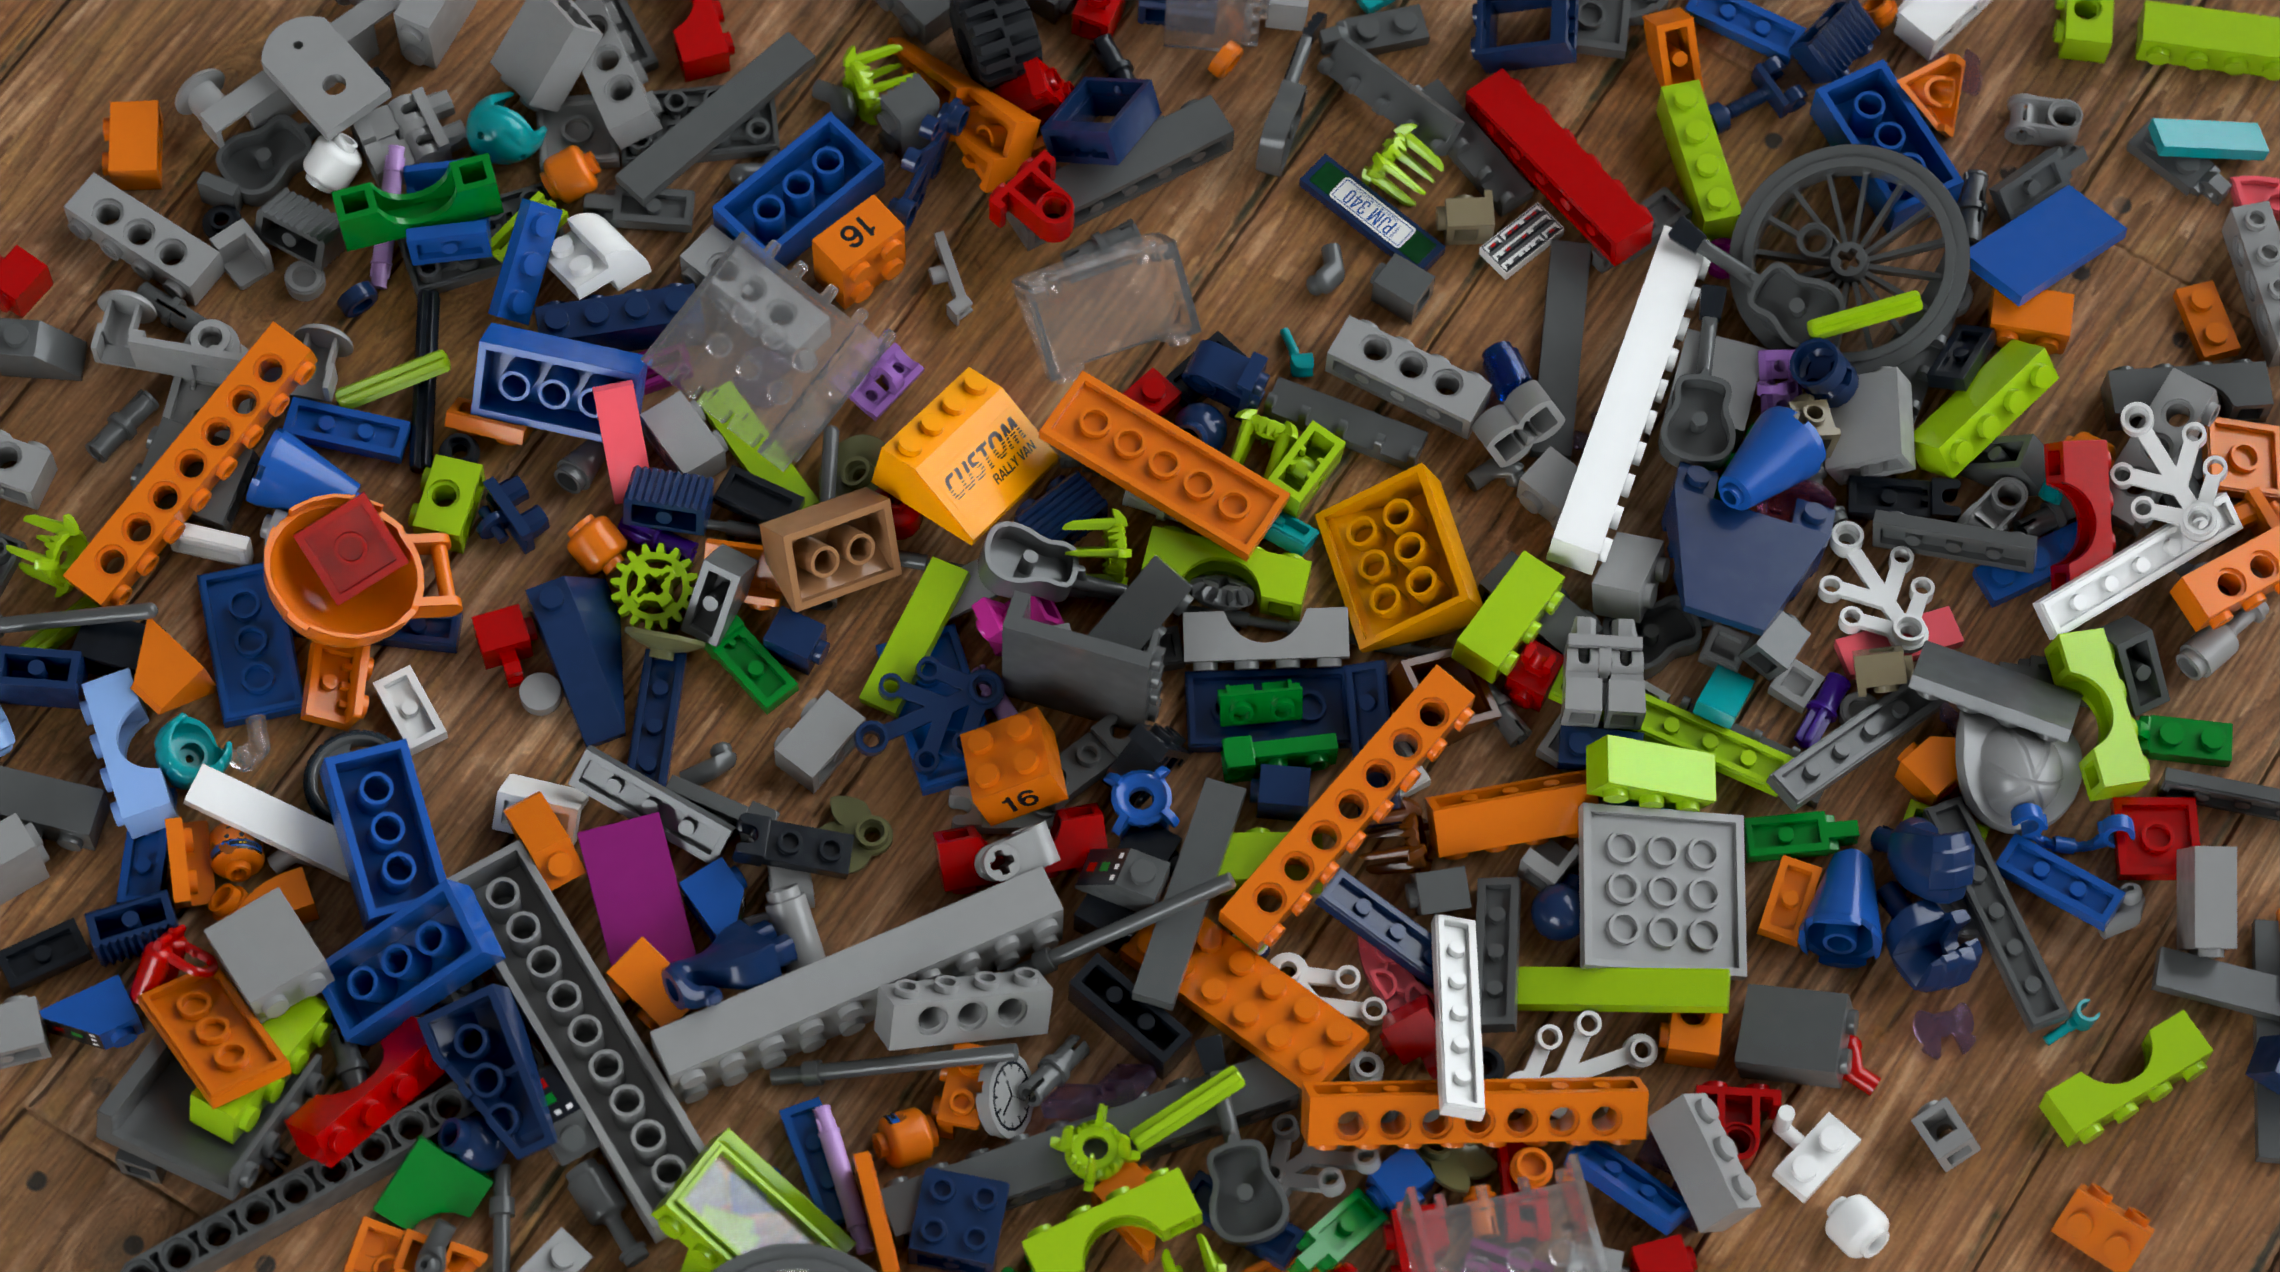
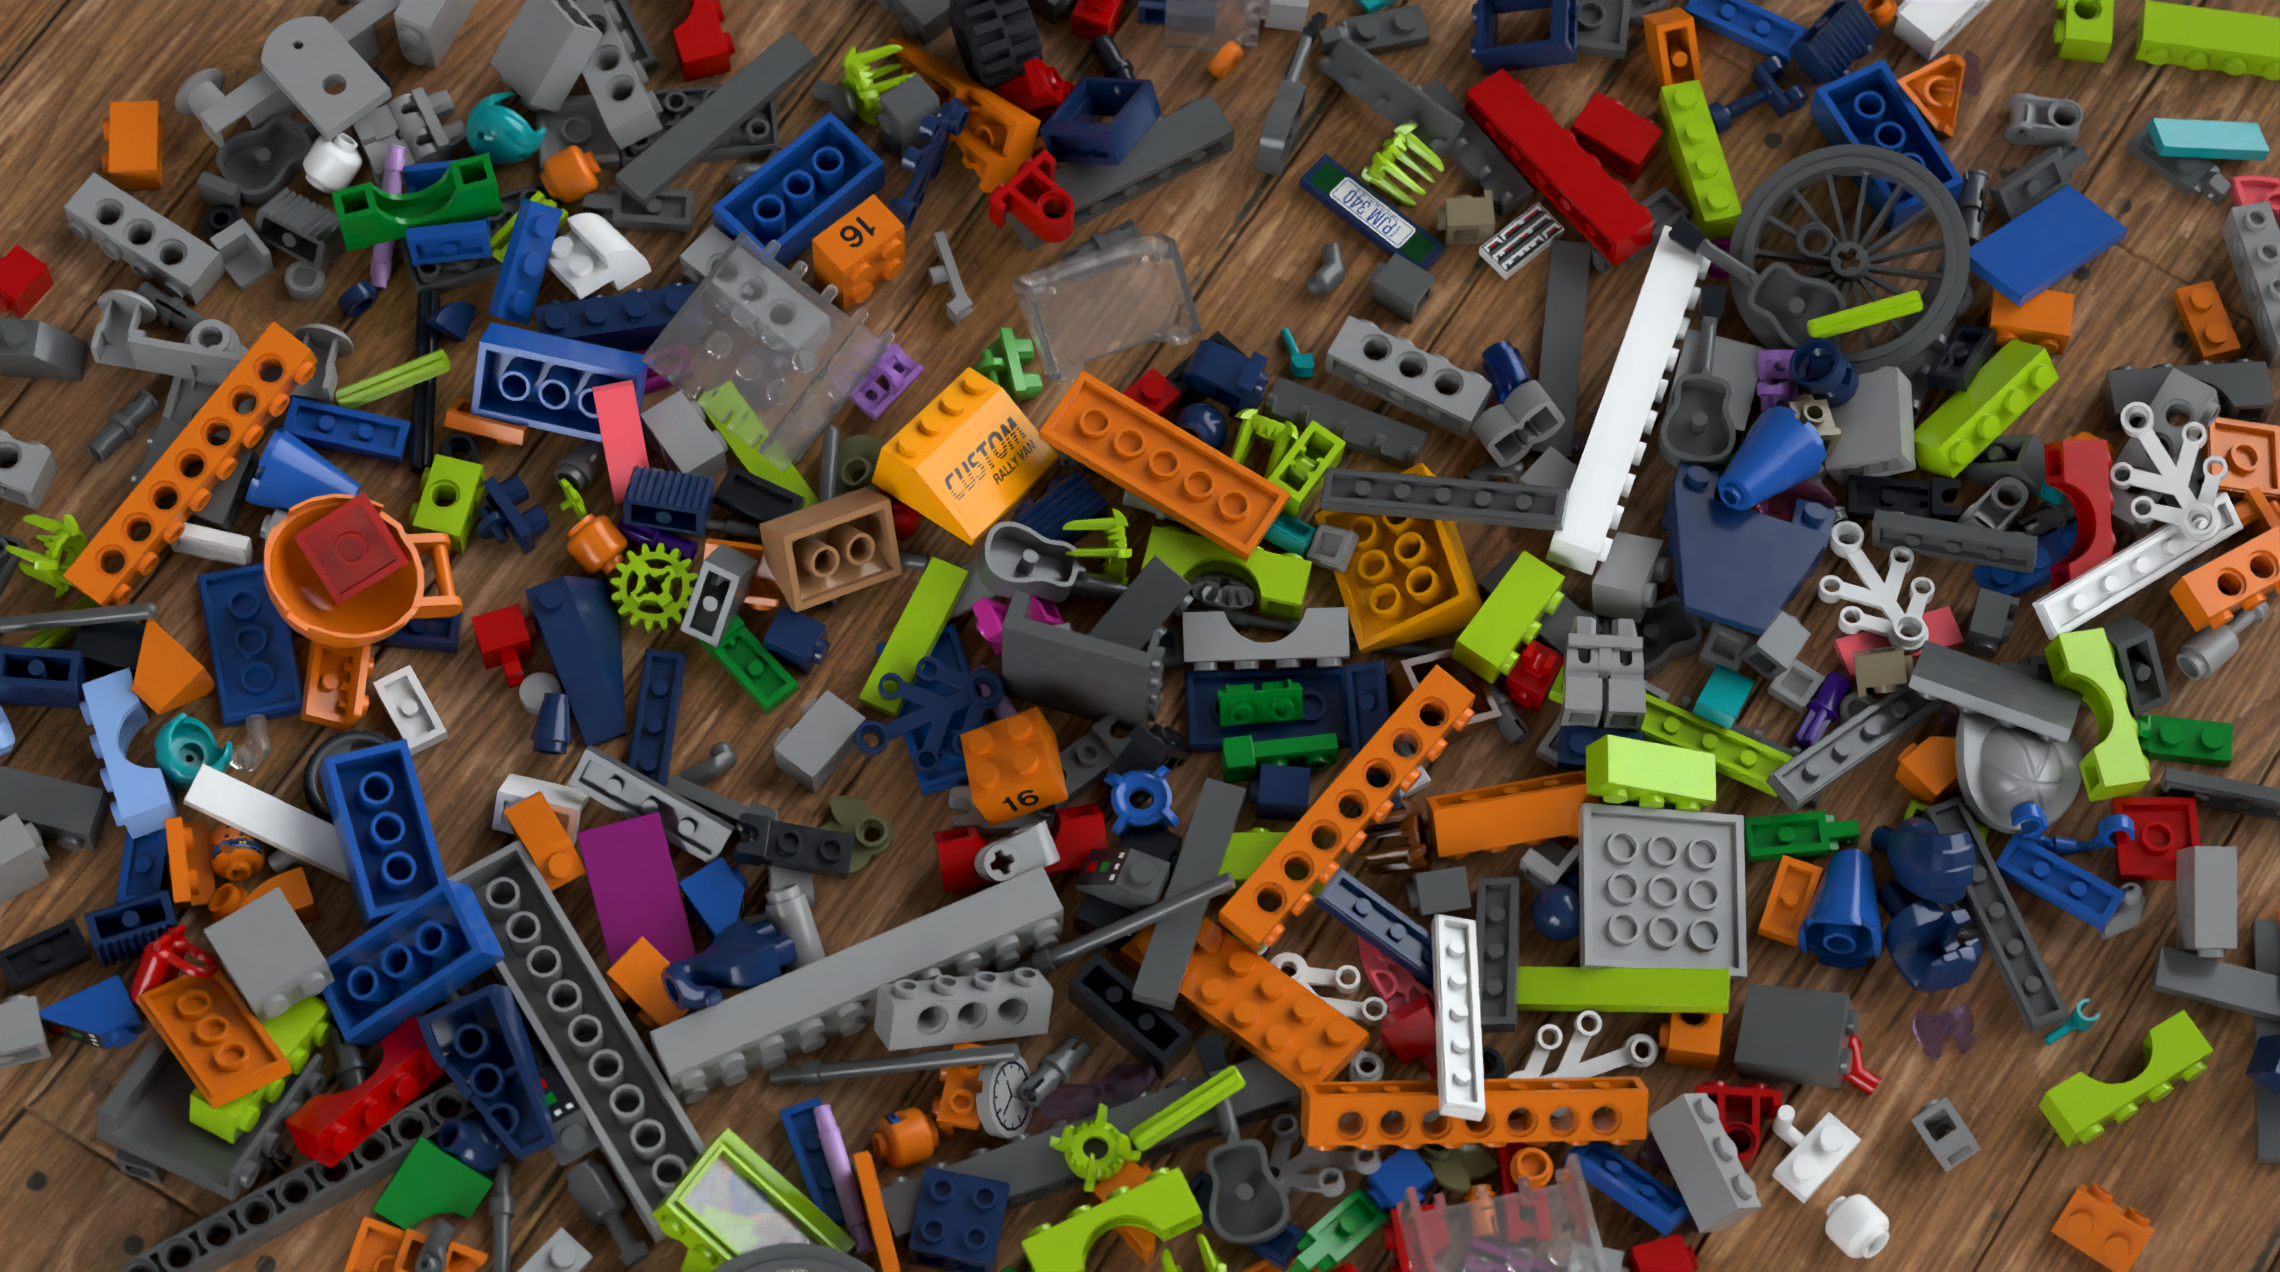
(453, 320): none -> dark blue tile
(552, 726): none -> dark blue cone
(572, 500): none -> lime plant
(663, 644): olive dish -> none
(1003, 363): none -> bright green hips
(1332, 547): none -> light grey tile
(1444, 499): none -> dark grey tile
(1617, 136): none -> red brick
(1990, 622): none -> dark grey brick

